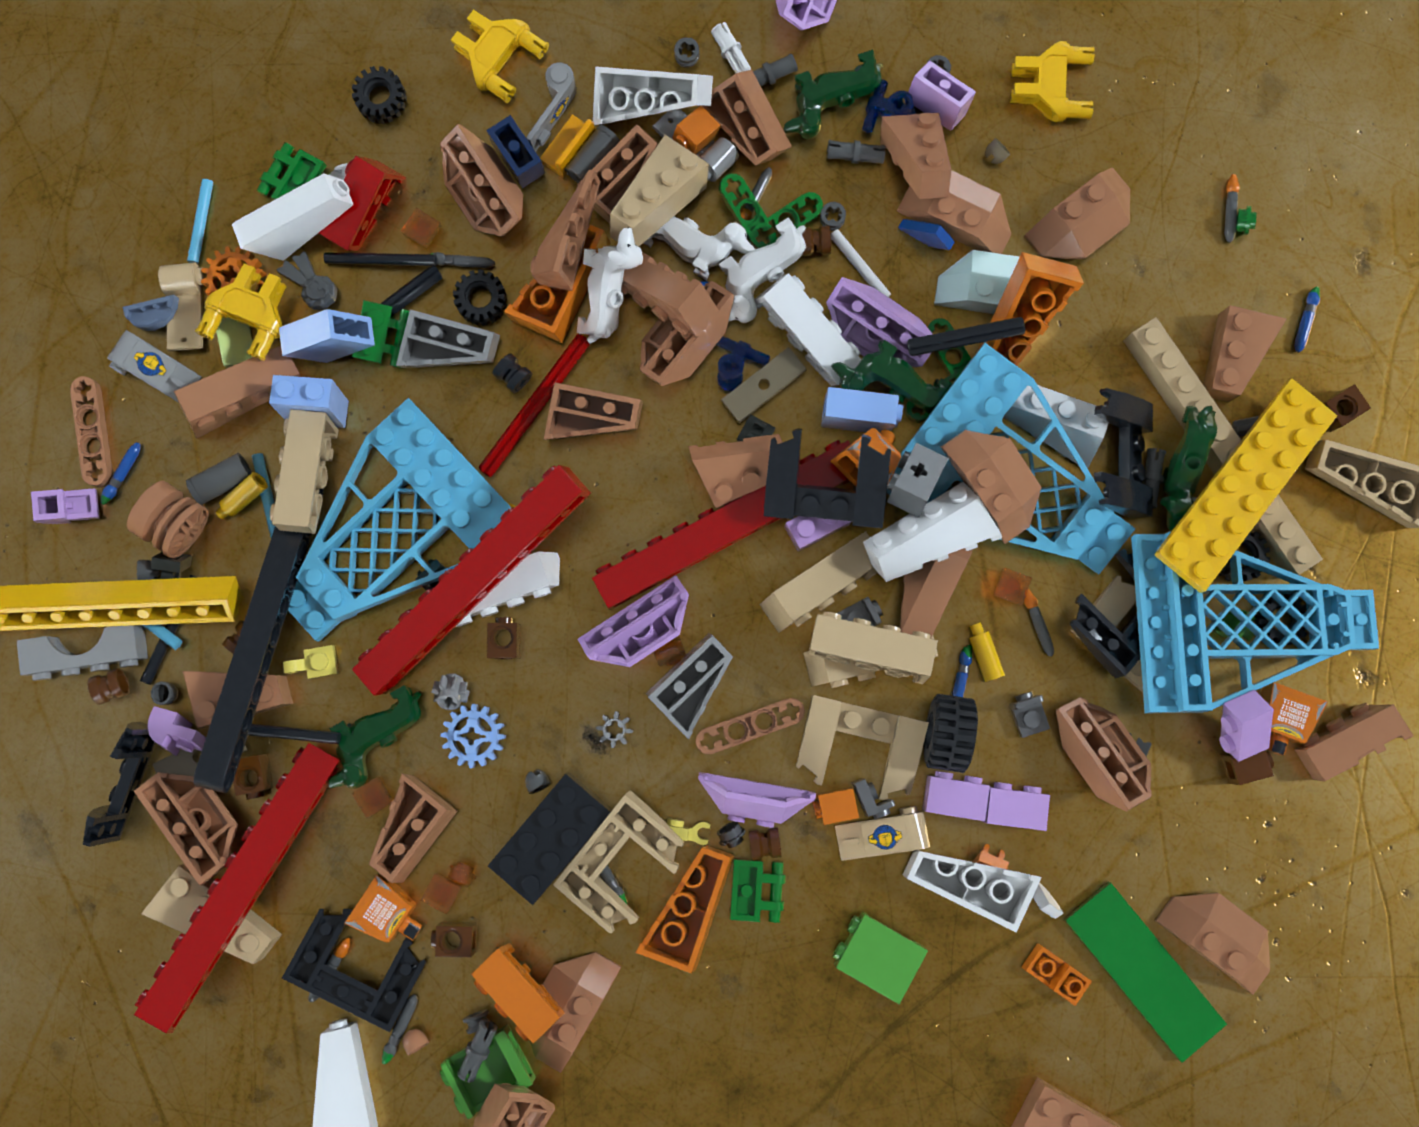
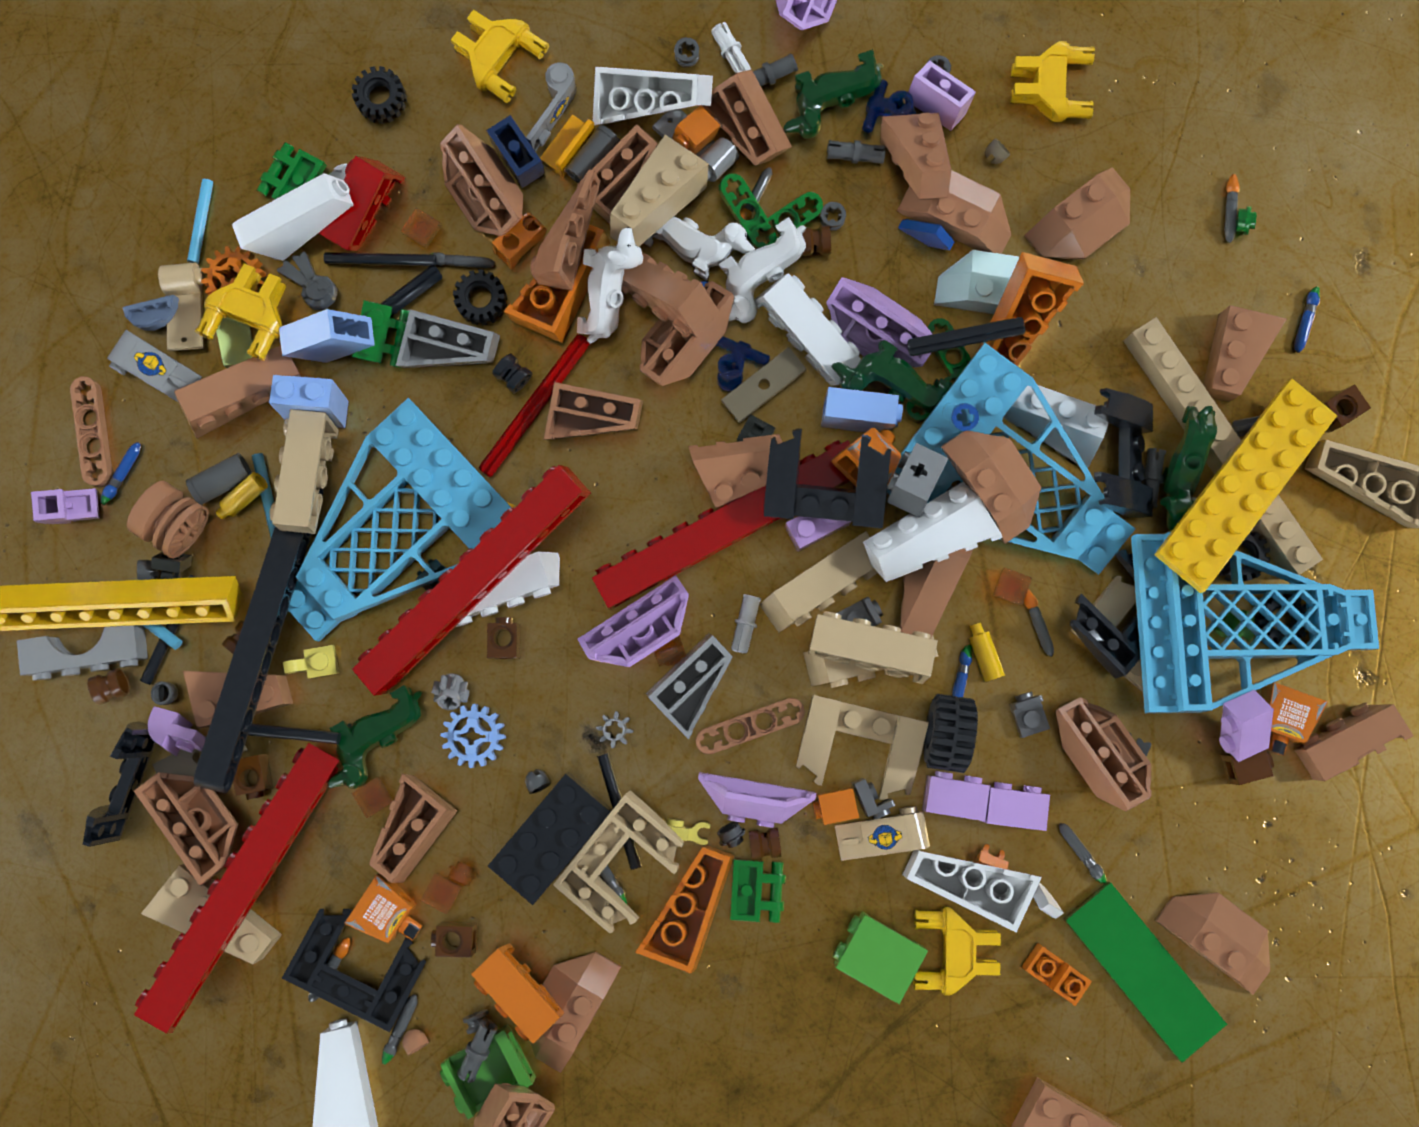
(518, 240): none -> orange leg
(615, 797): none -> black piece
(745, 623): none -> white axle
(858, 262): white bar -> none
(959, 952): none -> yellow connector
(971, 410): none -> blue bush
(1081, 851): none -> dark grey piece

